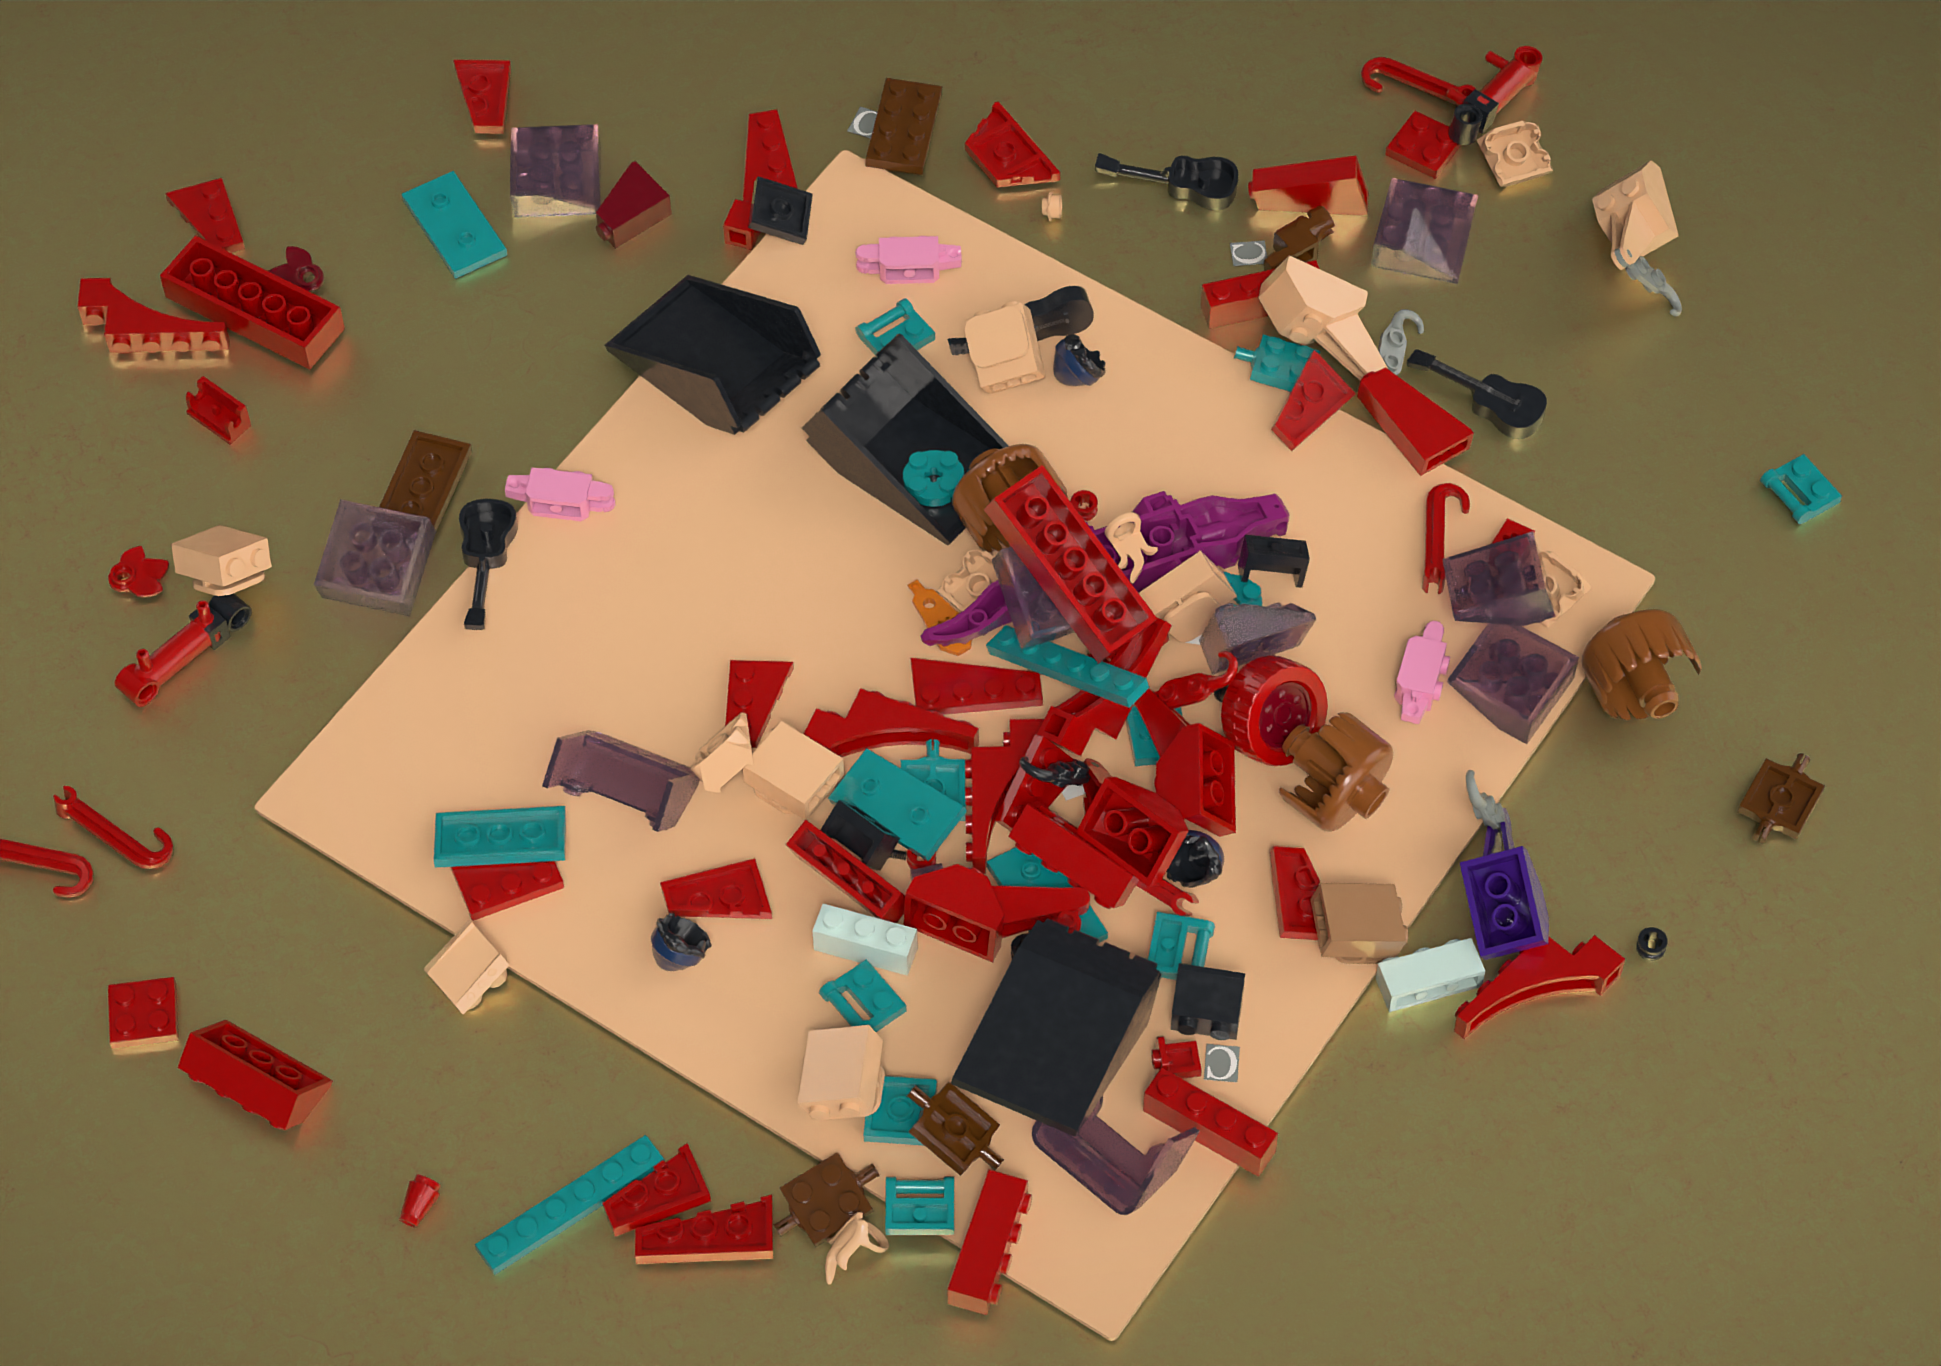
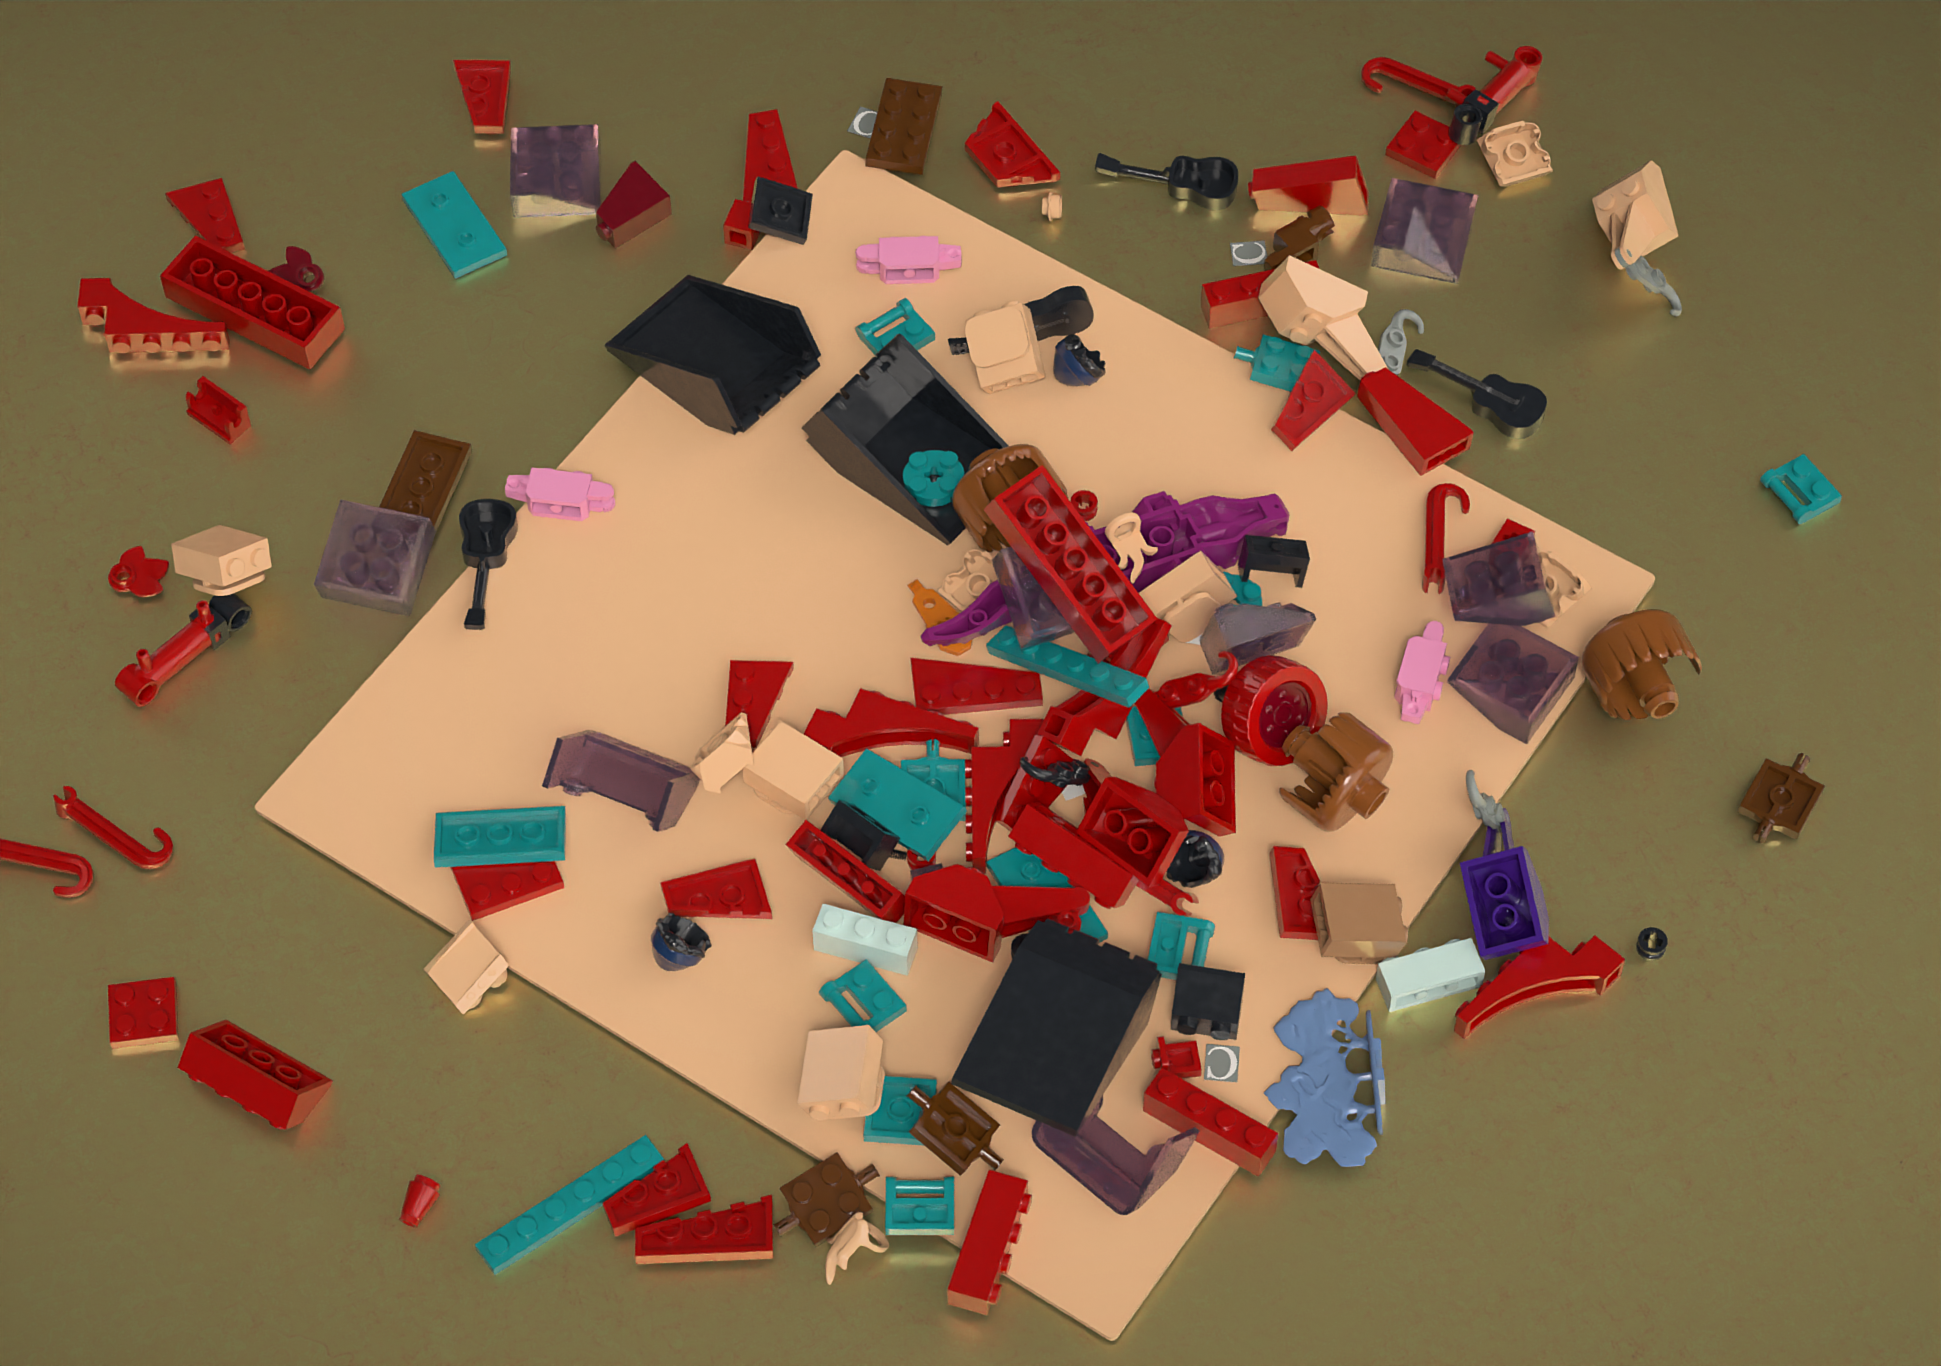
(1322, 1086): none -> medium blue plant

